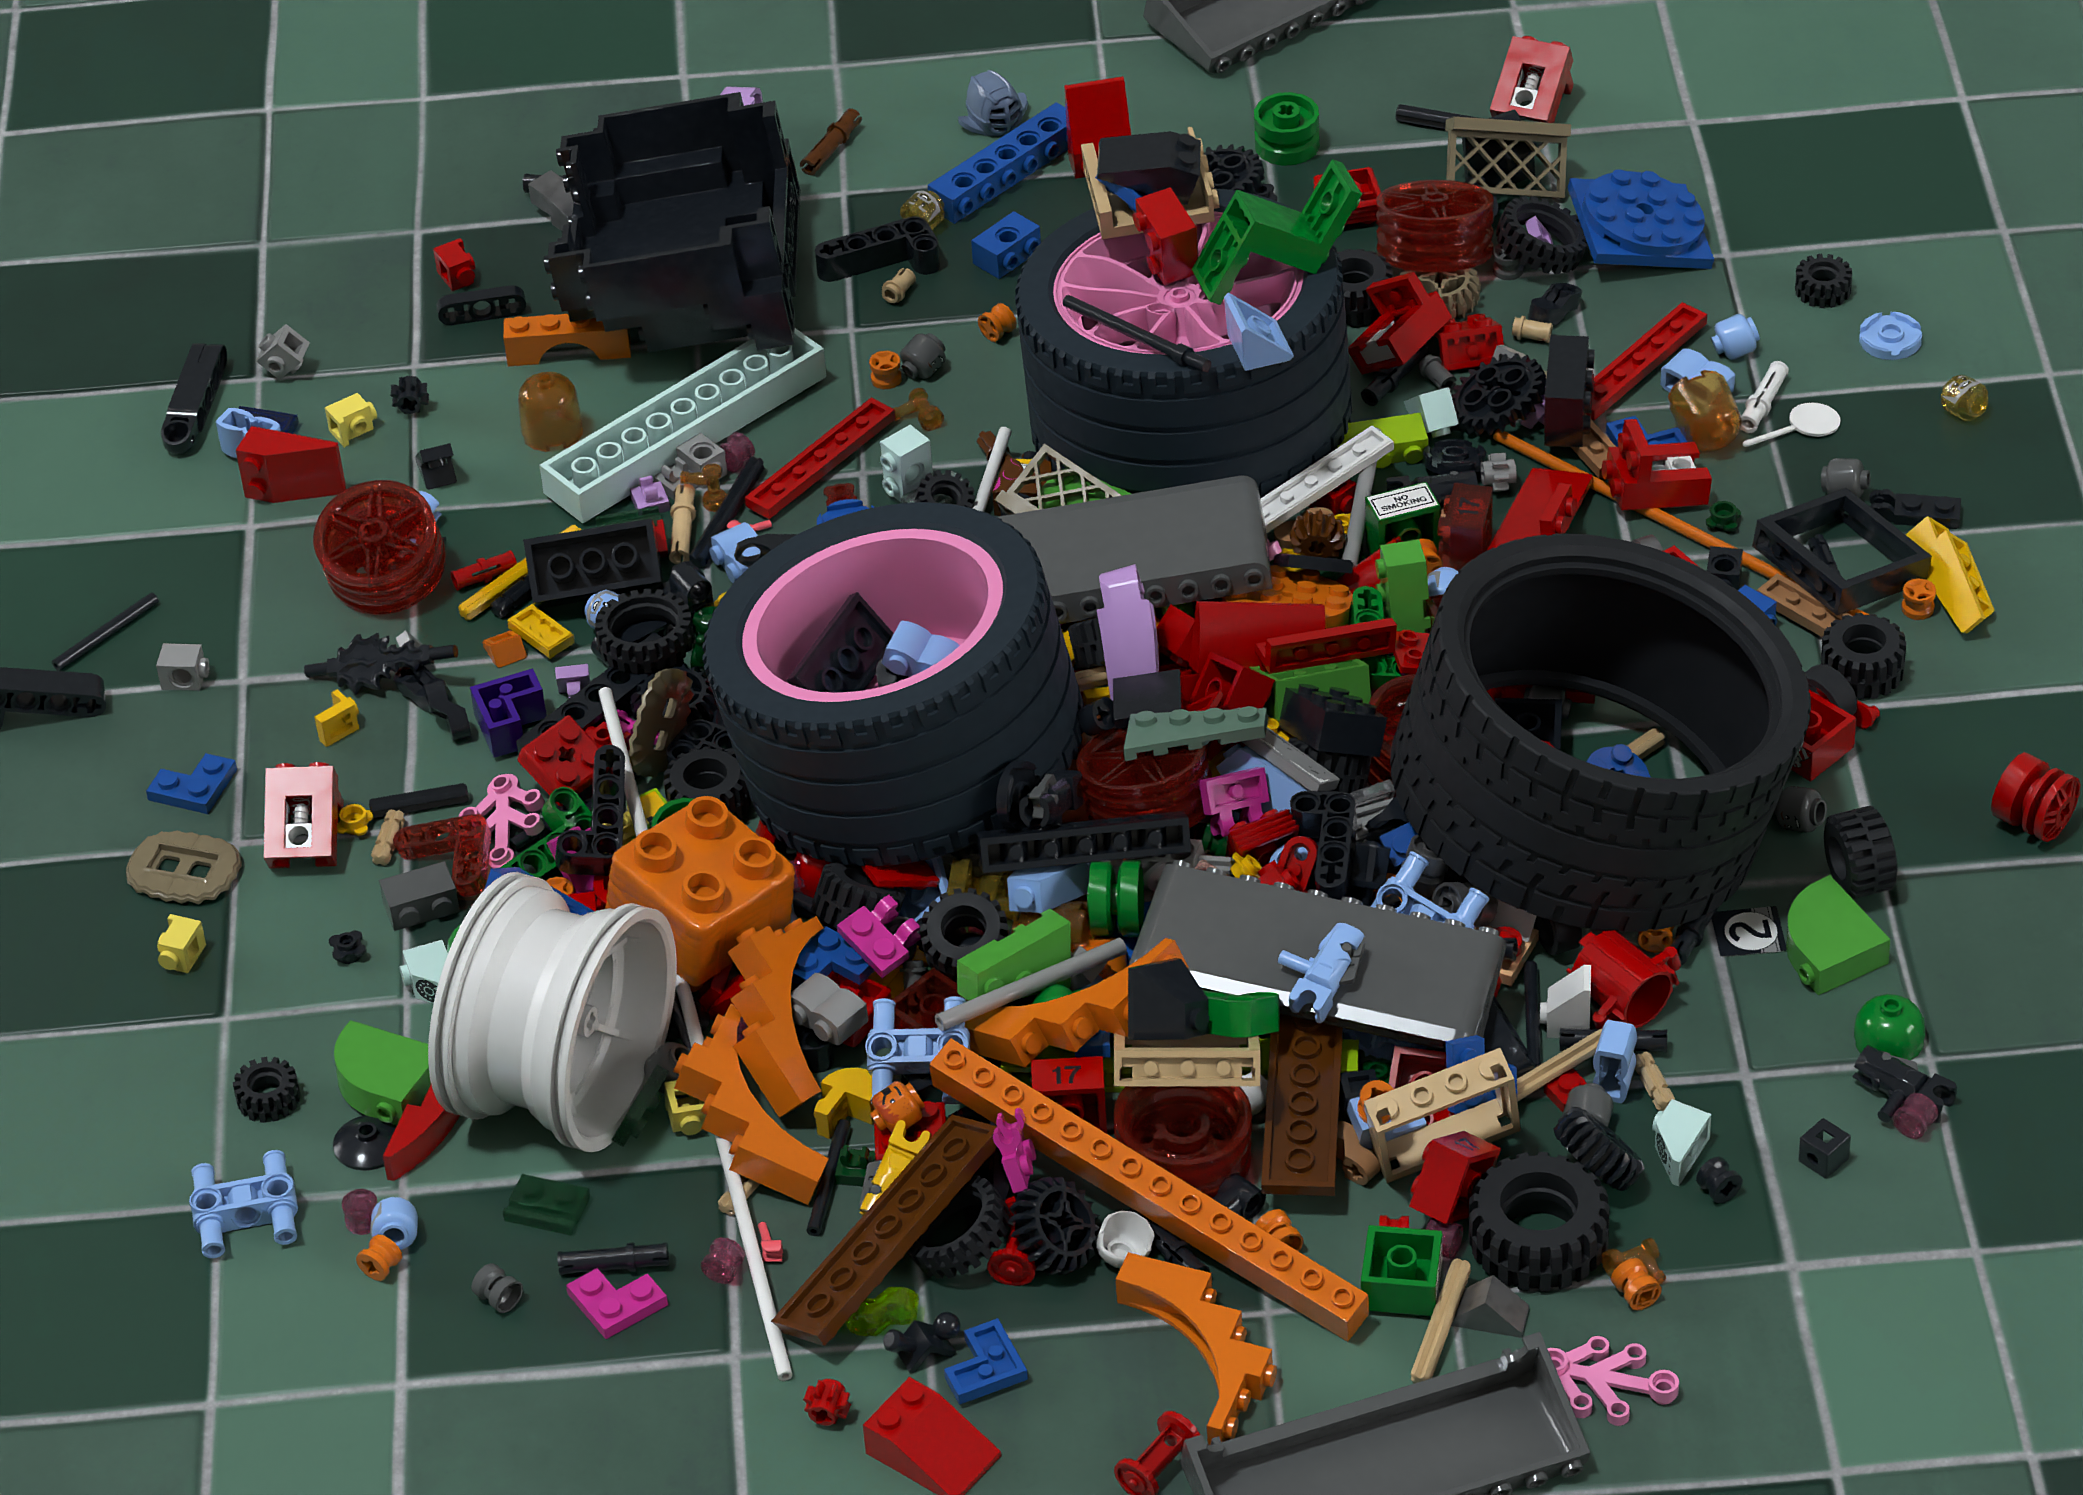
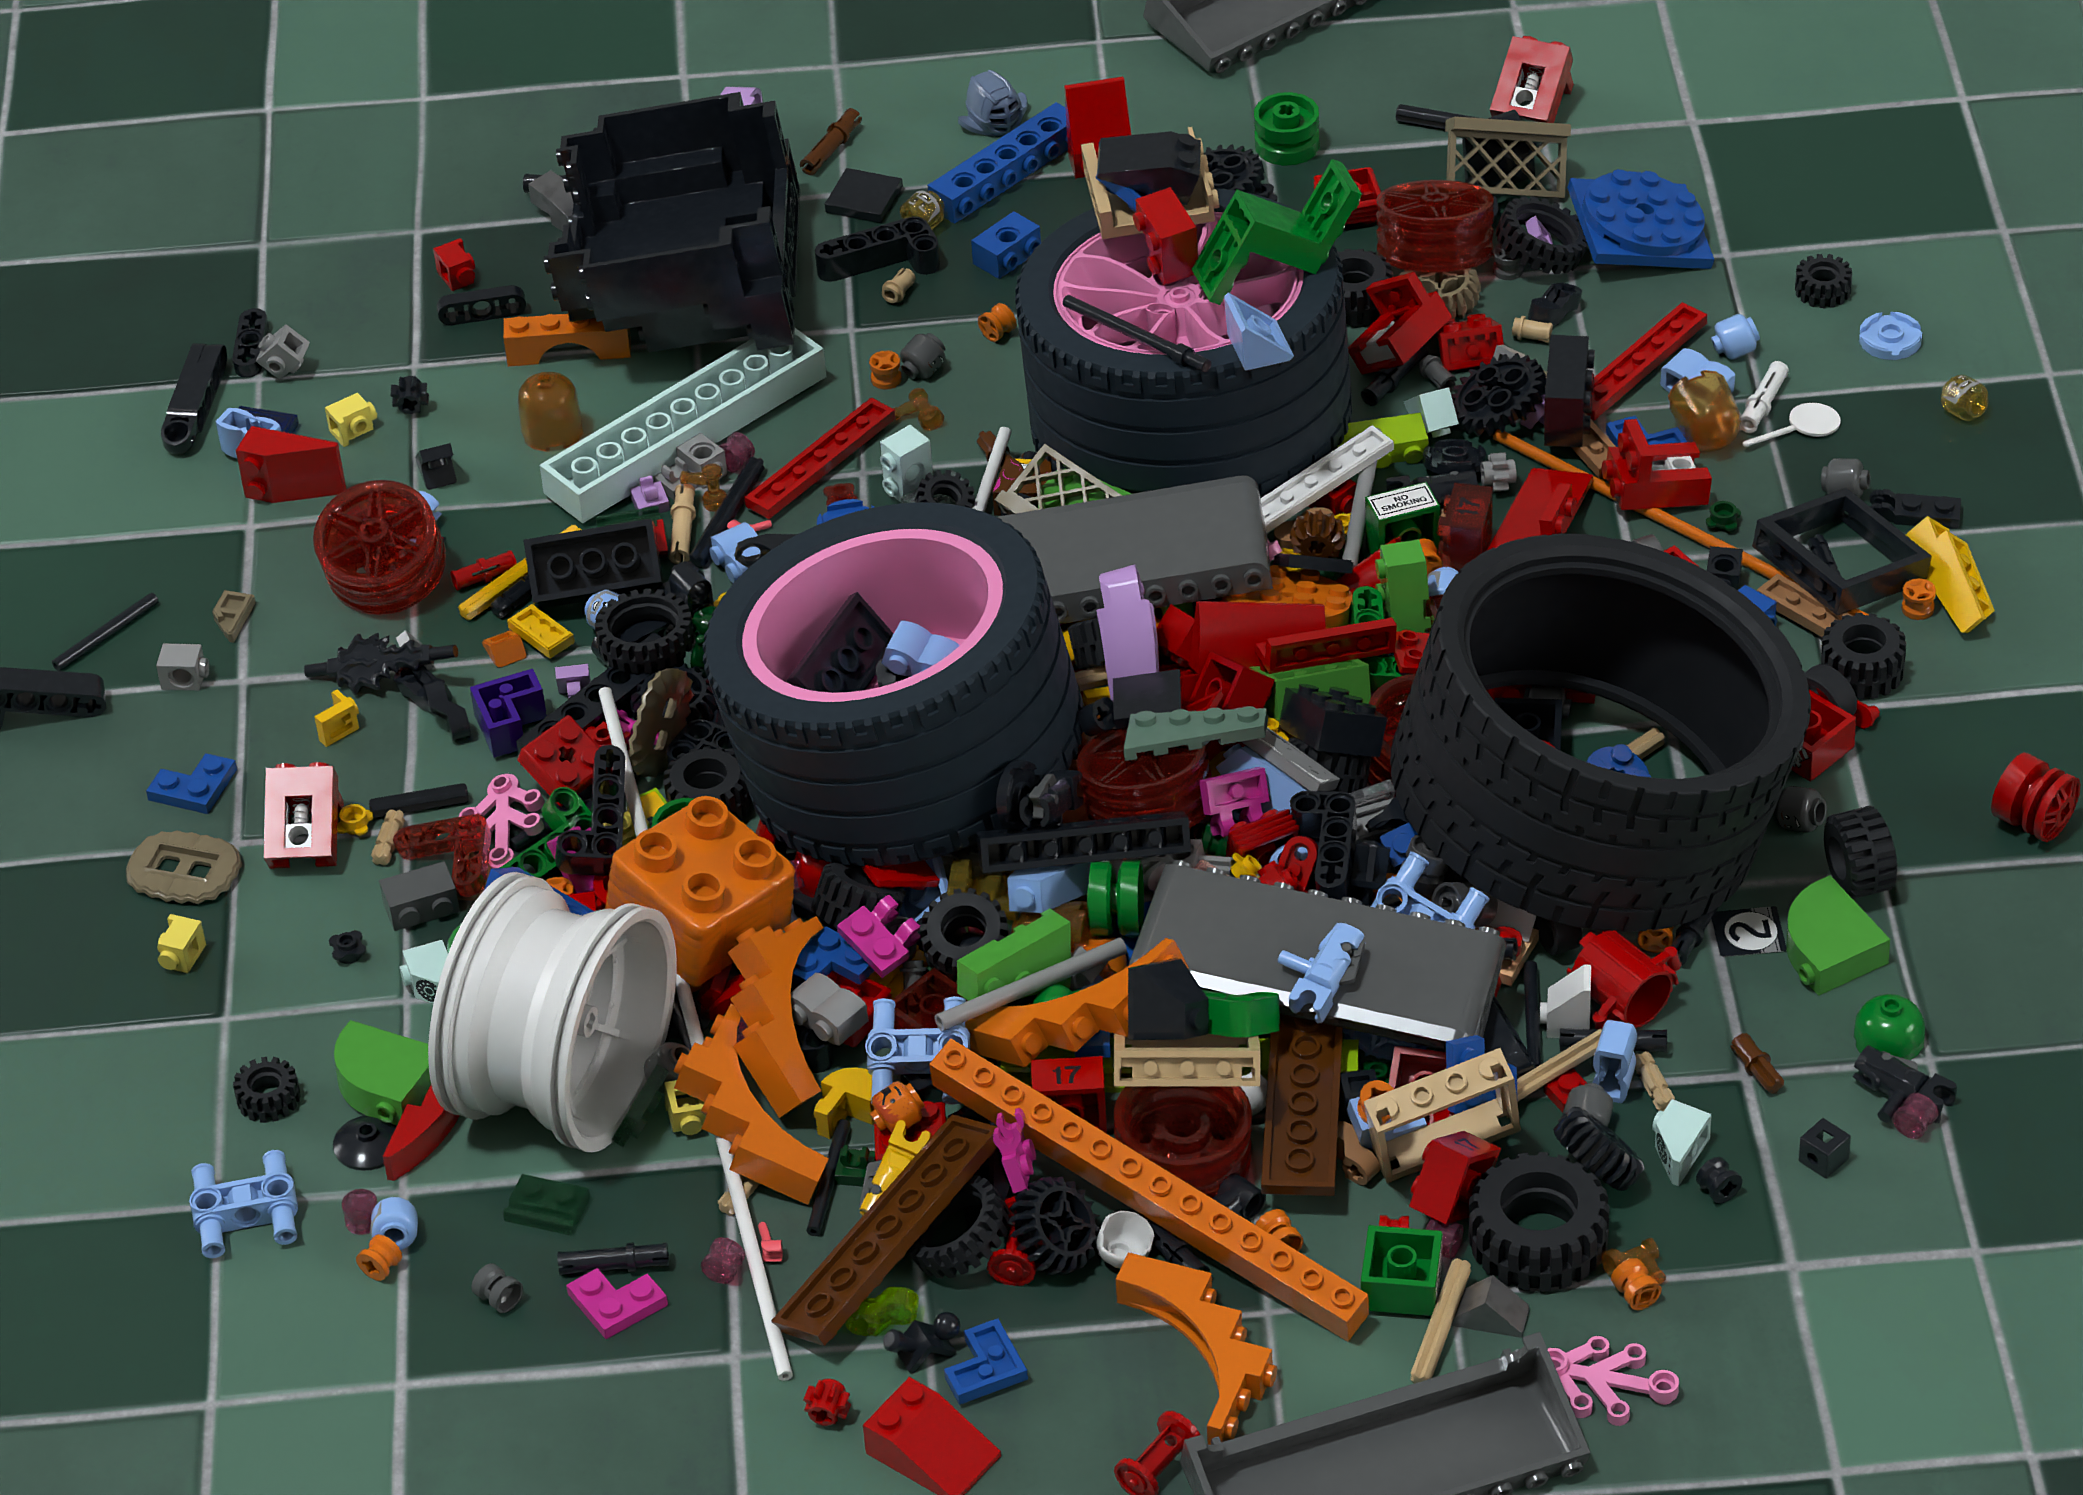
(233, 612): none -> dark tan tile
(245, 334): none -> black beam
(863, 195): none -> black tile
(1757, 1062): none -> reddish brown axle

